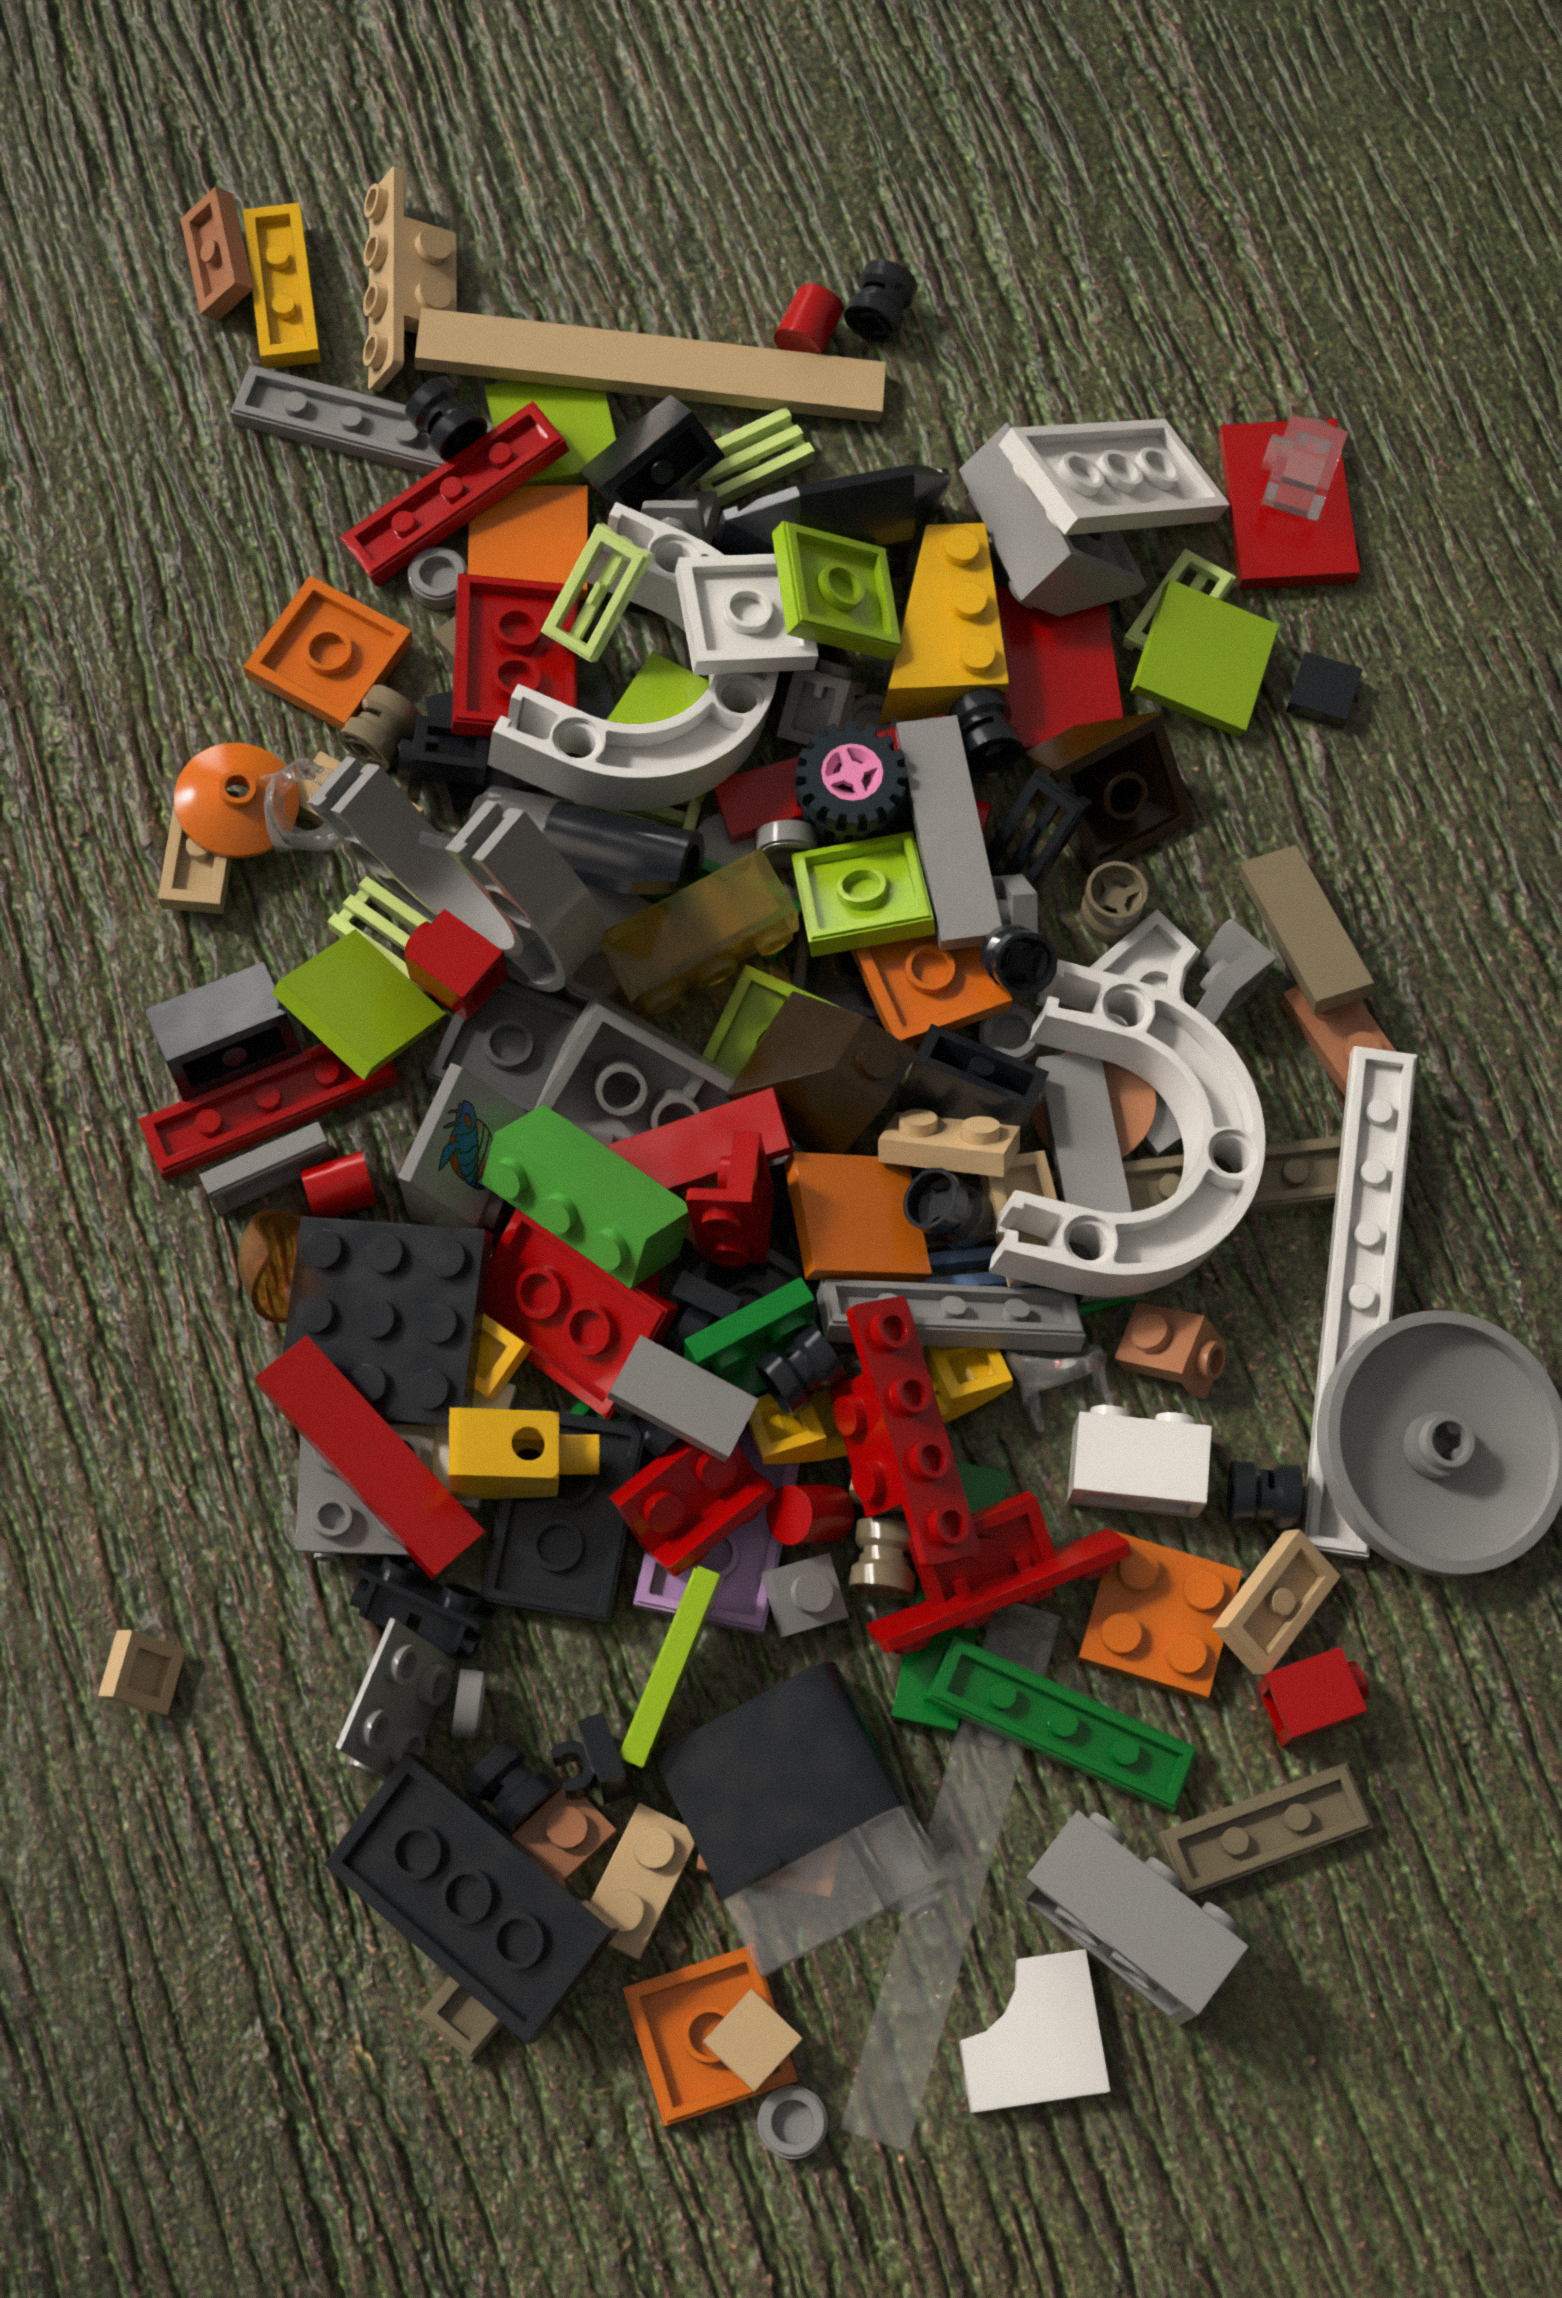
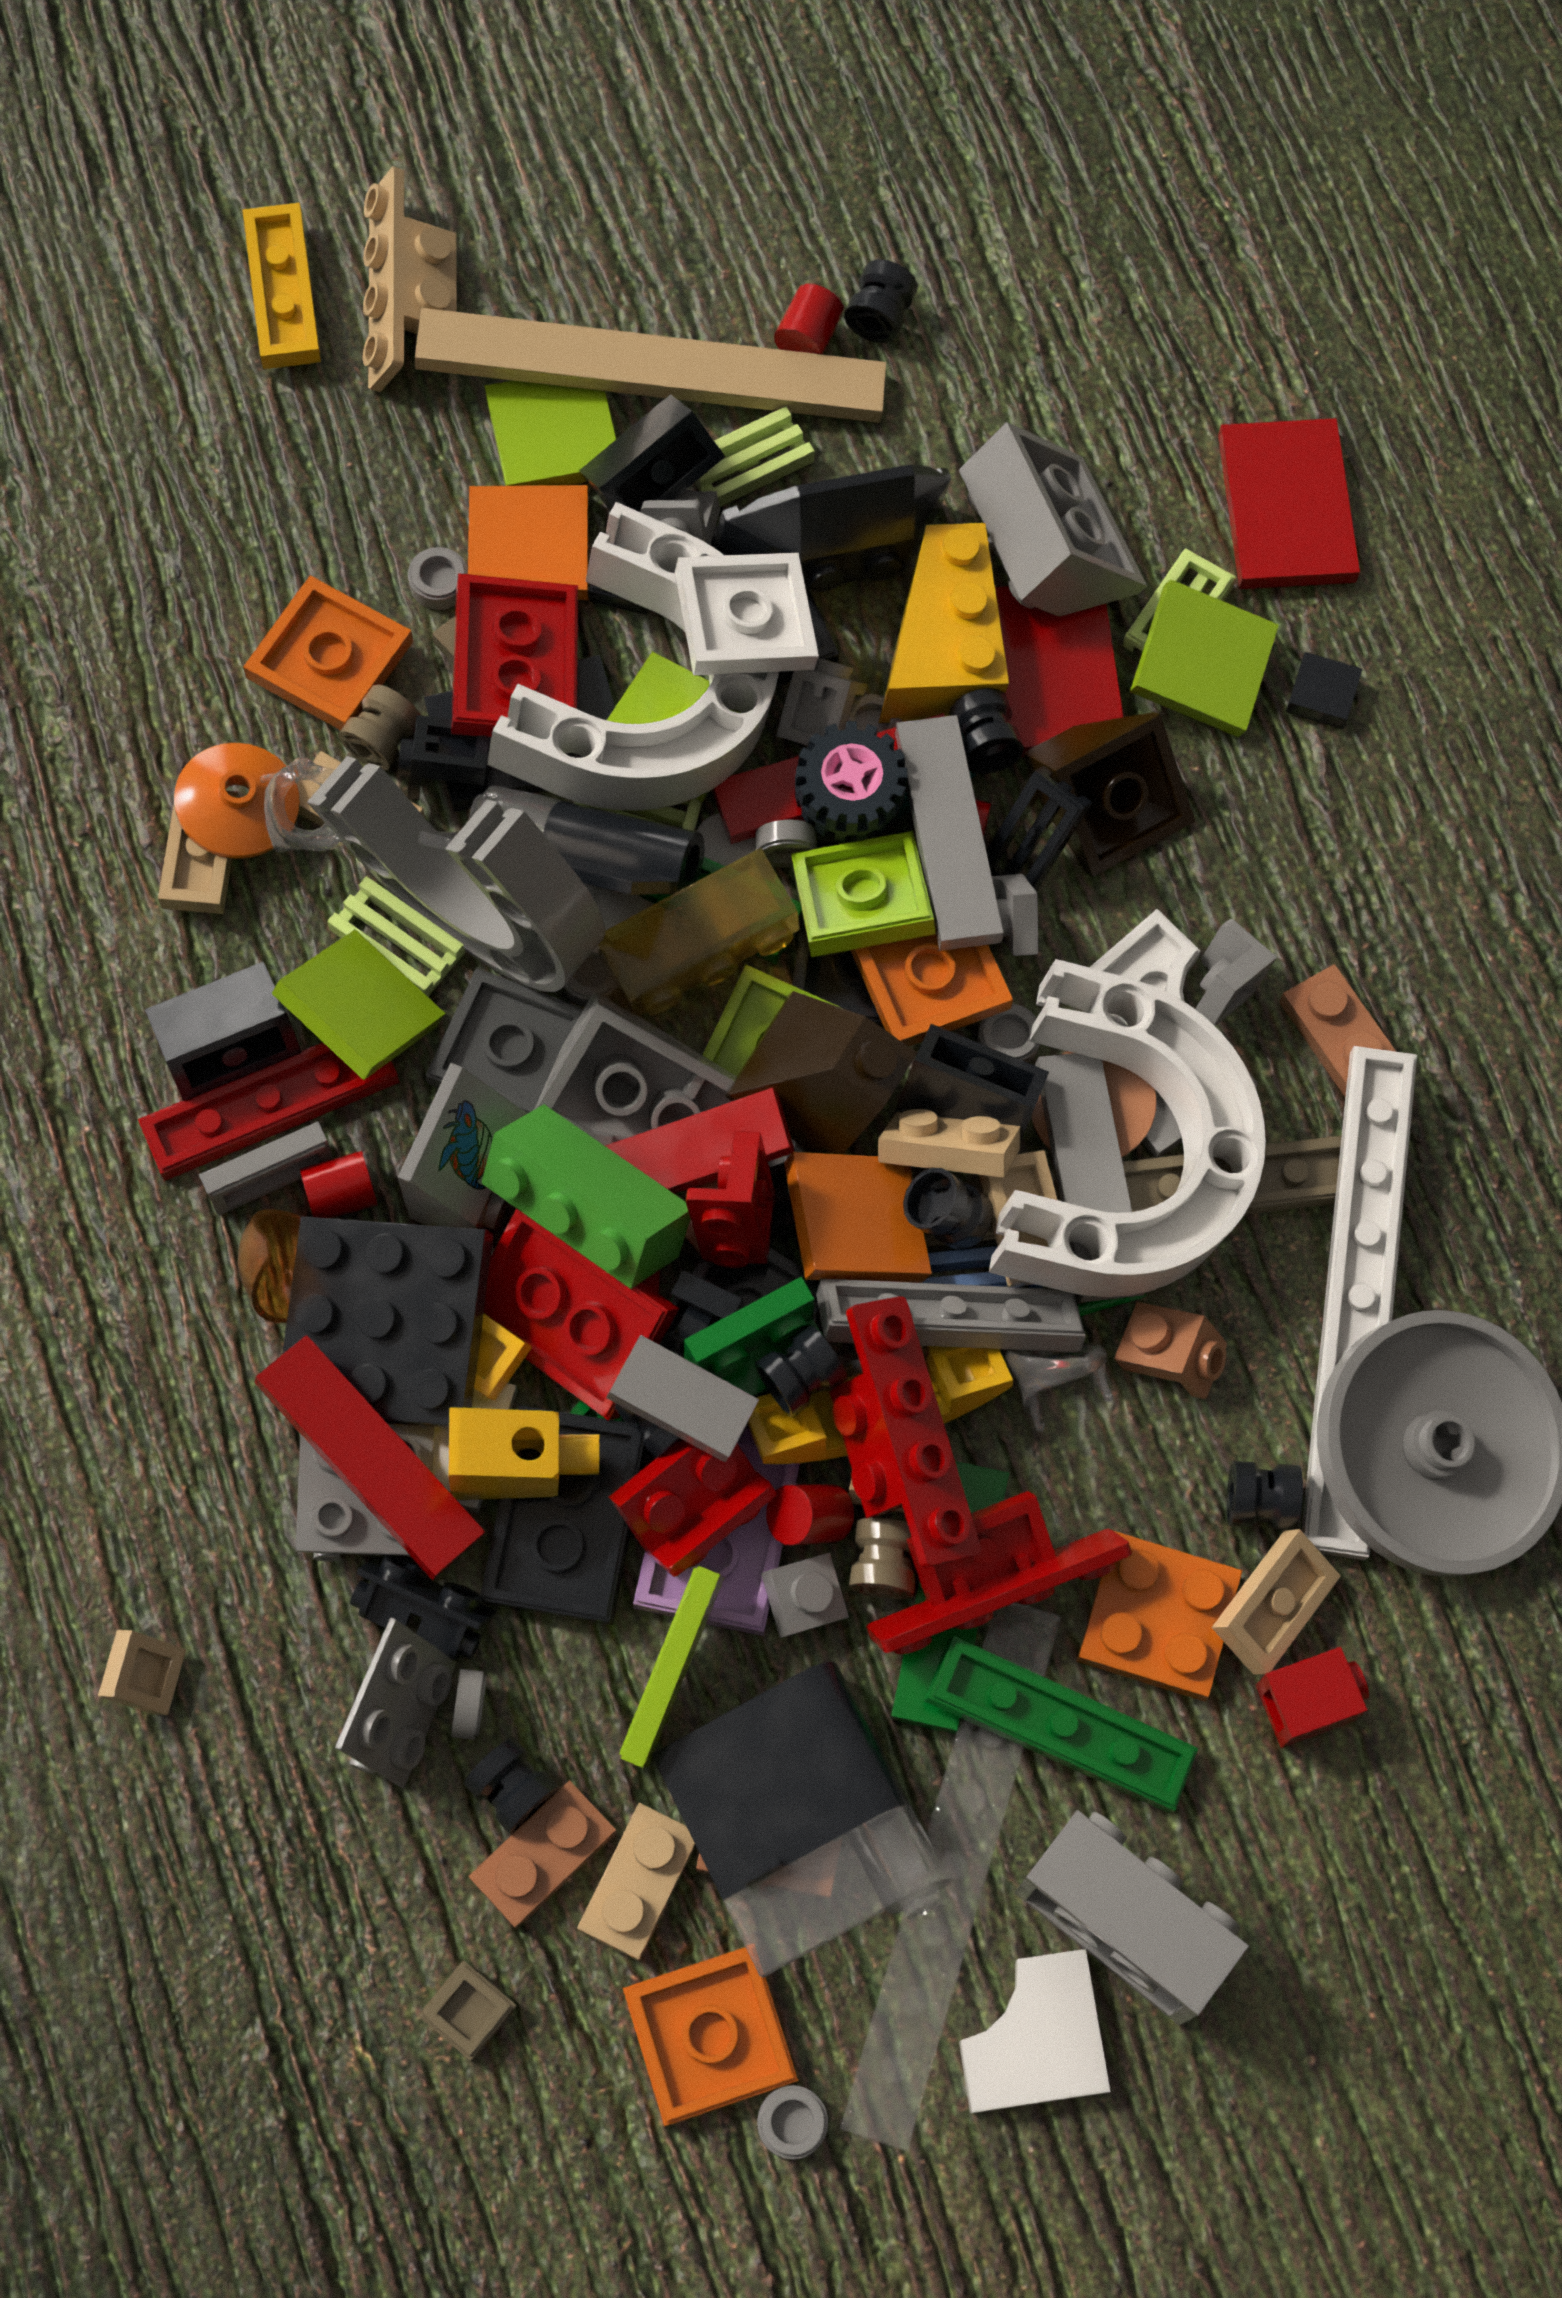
(216, 253): nougat plate -> none
(332, 419): light grey tile -> none
(440, 412): black wheel -> none
(454, 964): red brick -> none
(455, 493): red tile -> none
(471, 1897): black plate -> none
(598, 1758): black tile -> none
(621, 547): yellowish green tile -> none
(752, 2040): tan tile -> none
(836, 591): lime tile -> none
(1028, 968): black wheel -> none
(1113, 475): white plate -> none
(1119, 889): dark tan wheel -> none
(1139, 1462): white brick -> none
(1265, 1830): dark tan tile -> none
(1302, 465): clear brick -> none
(1306, 929): dark tan tile -> none

